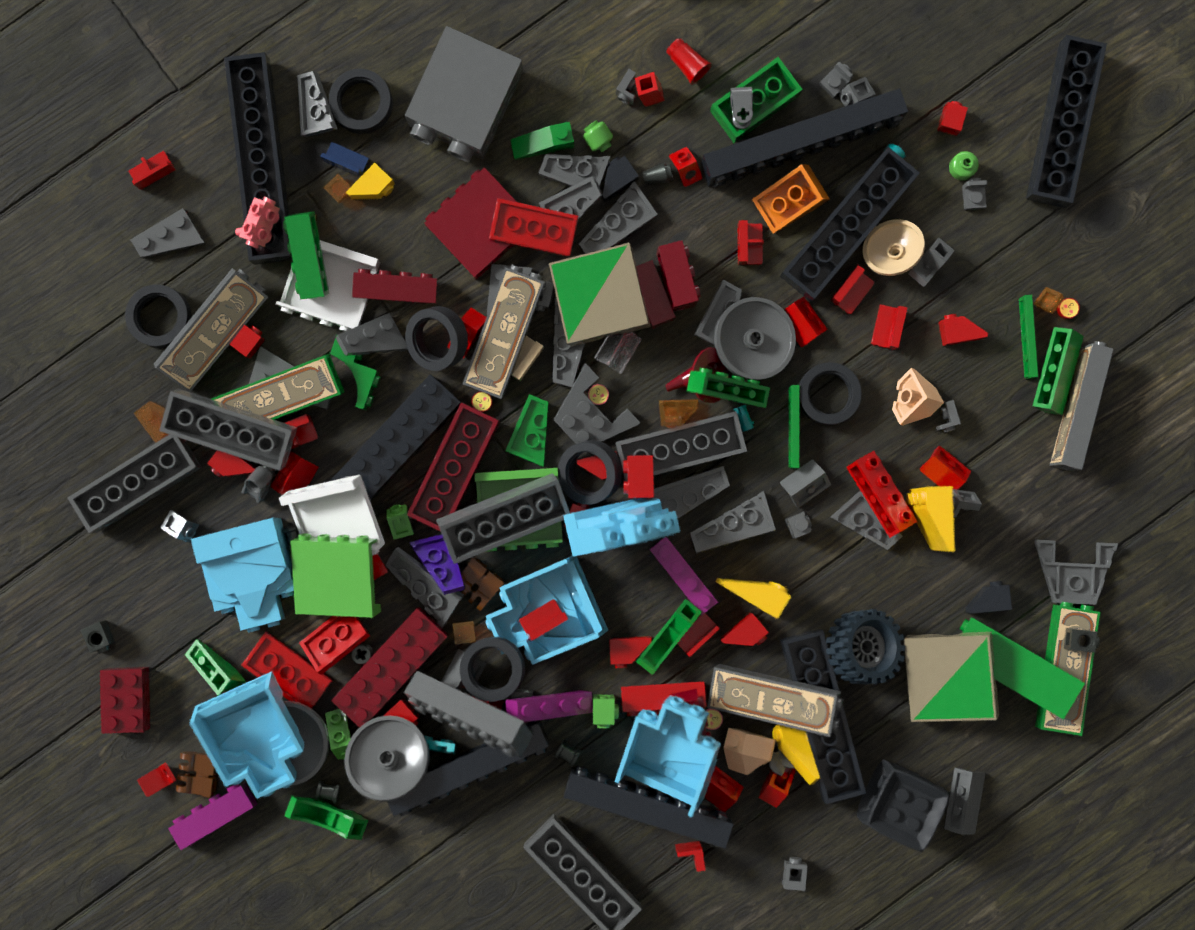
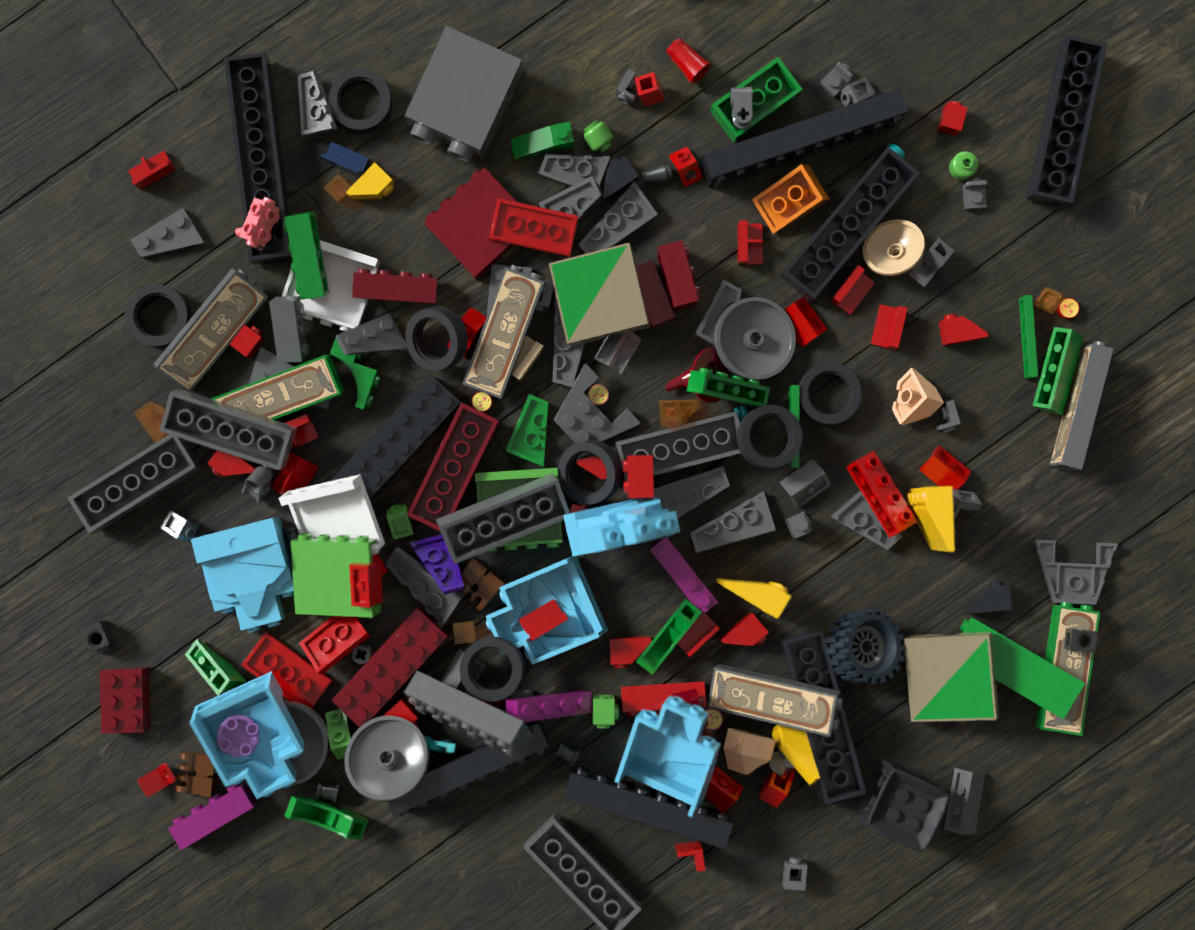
(238, 736): none -> medium lavender dish
(289, 329): none -> dark grey brick
(365, 584): none -> red panel
(793, 430): none -> black tyre

